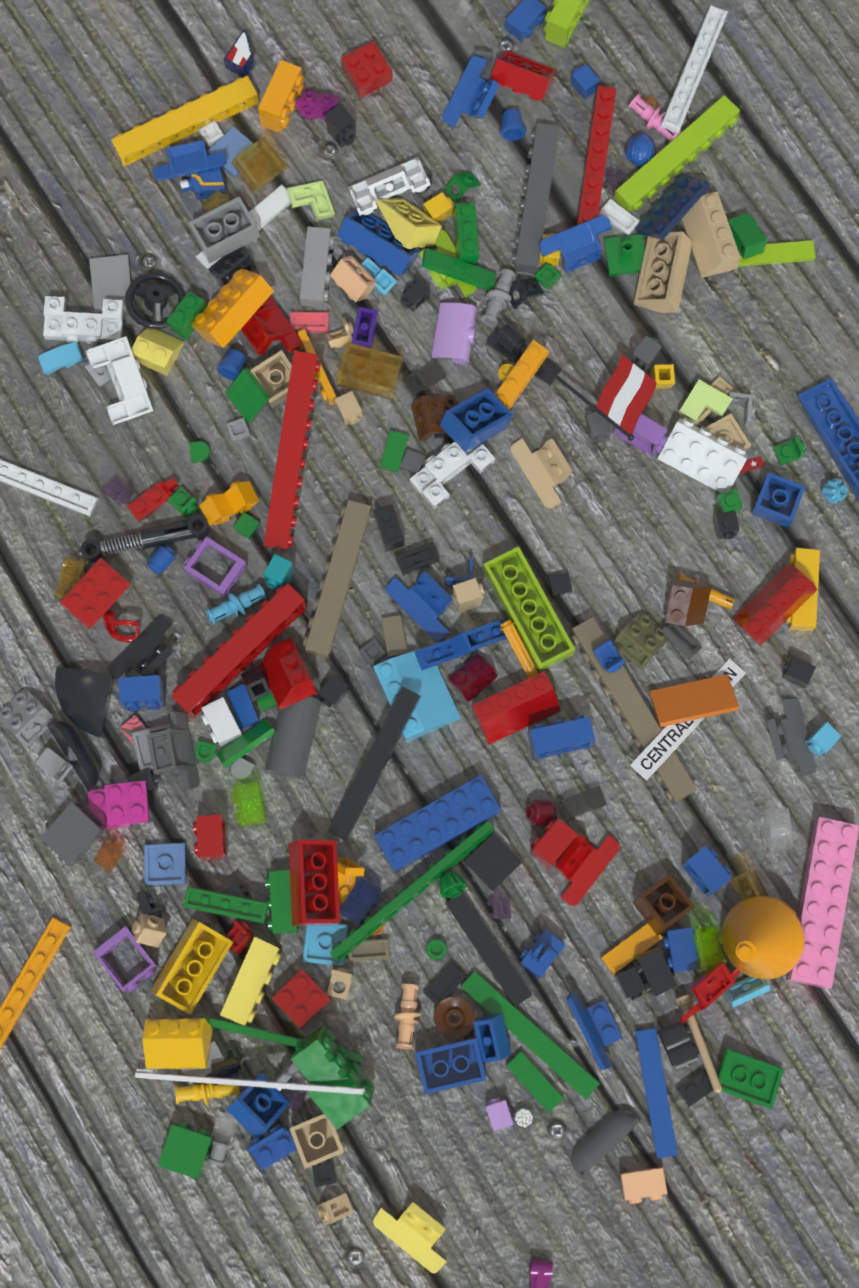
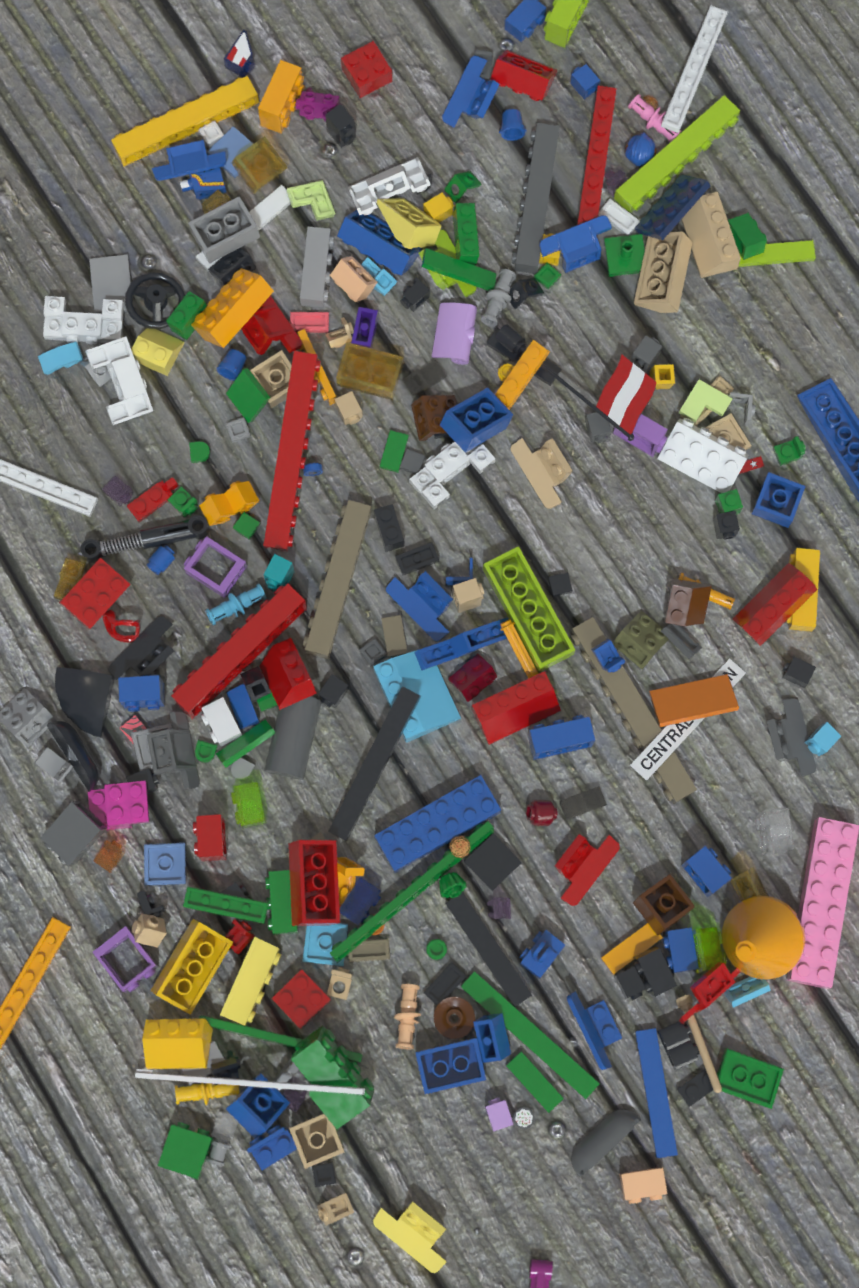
(313, 469): none -> blue tile
(460, 846): none -> clear orange tile
(553, 844): red brick -> none
(834, 490): medium azure gear -> none

